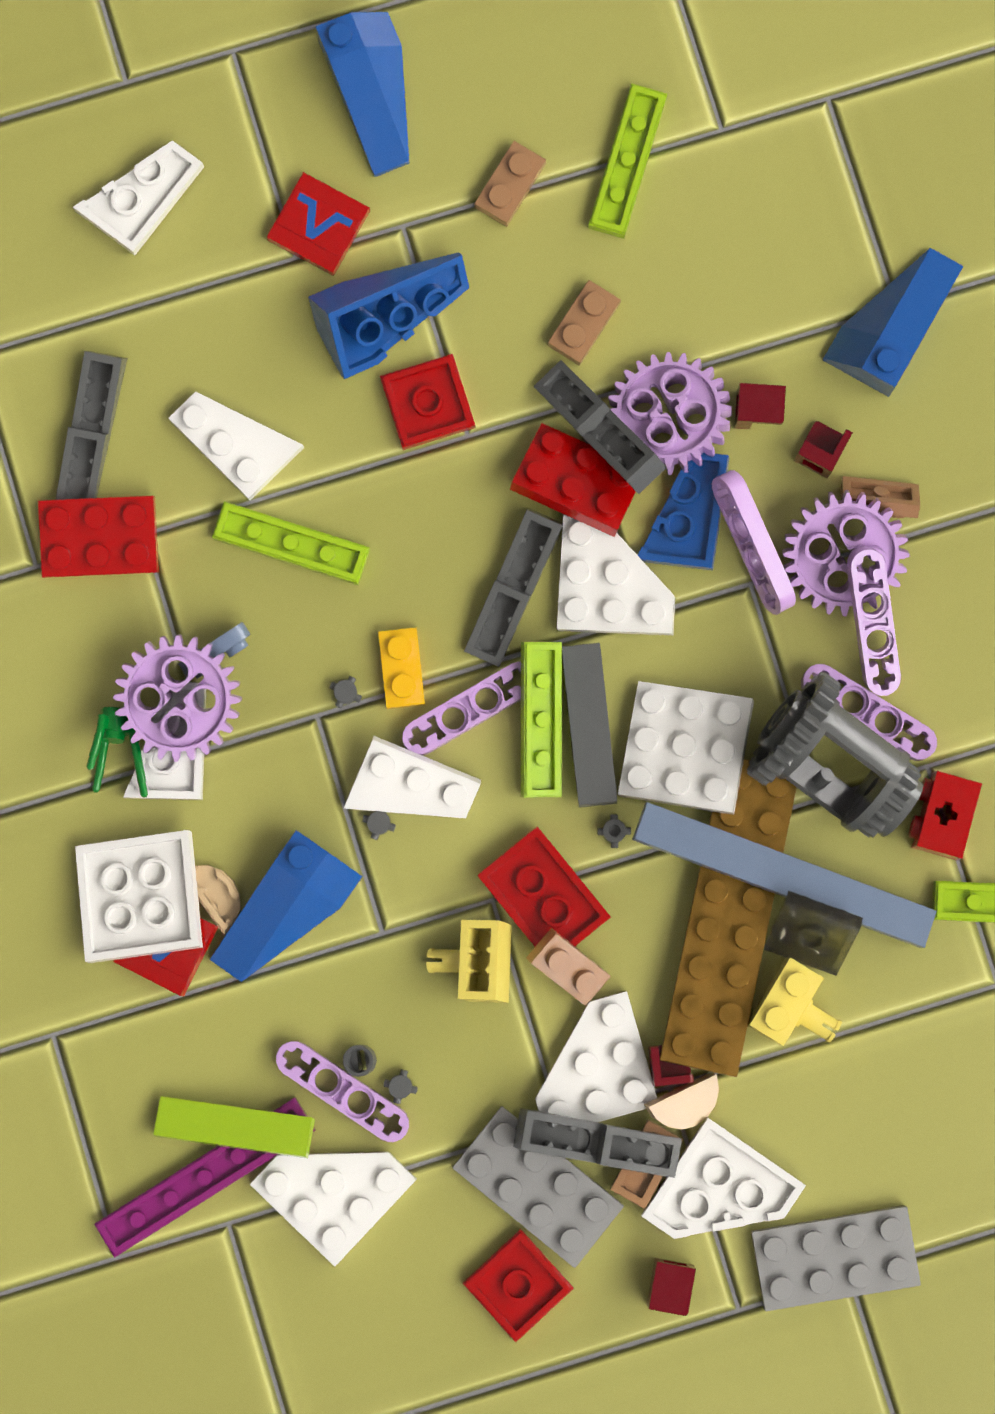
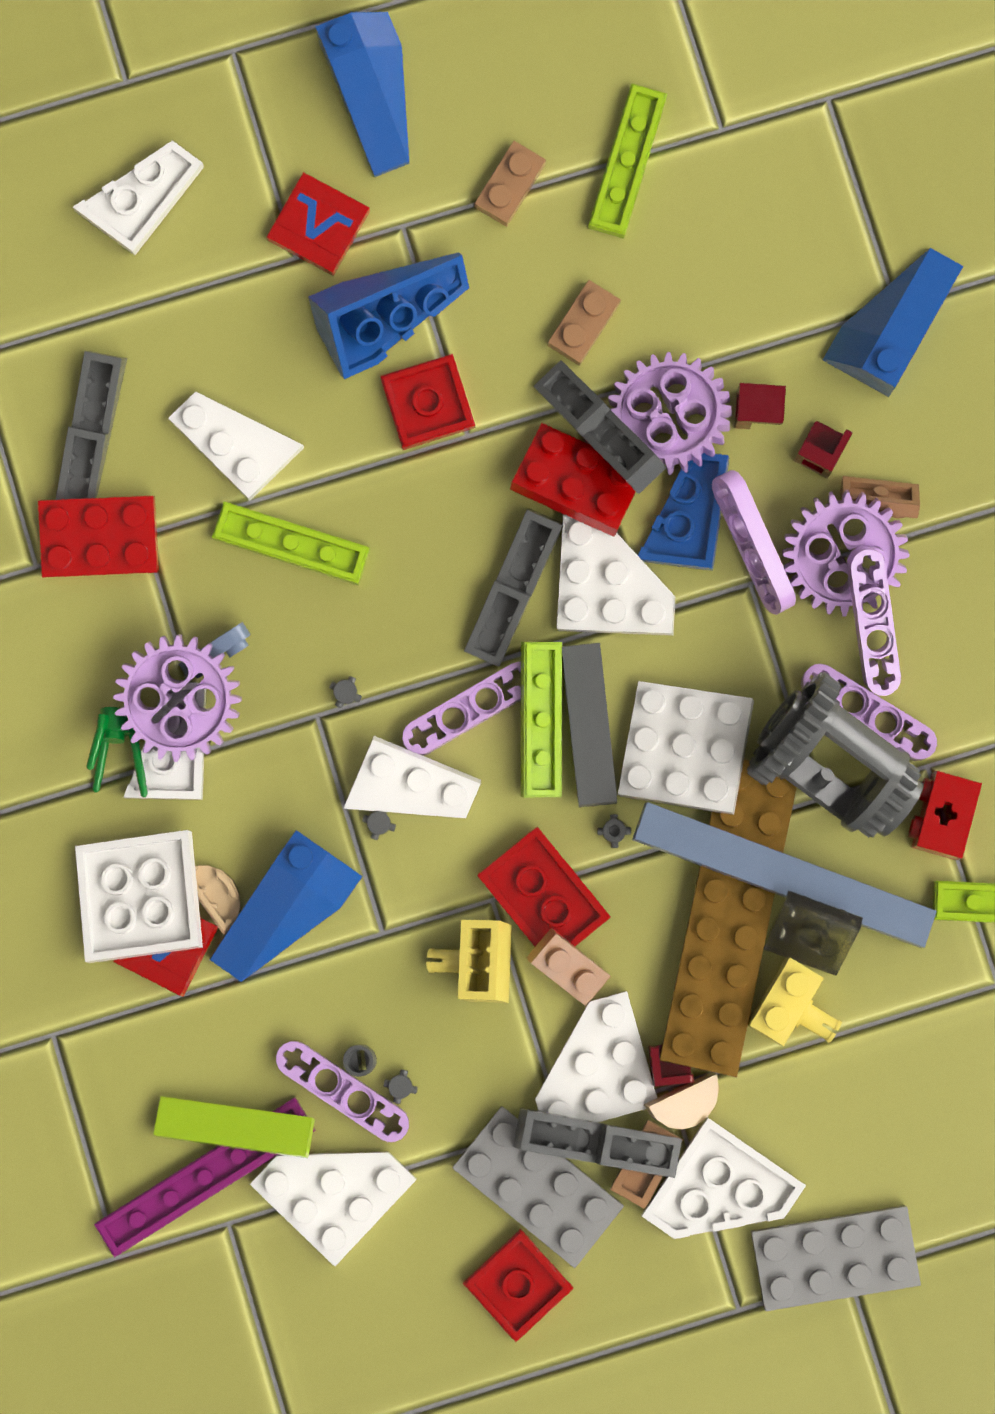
(401, 668): yellow plate -> none
(671, 1287): dark red panel -> none

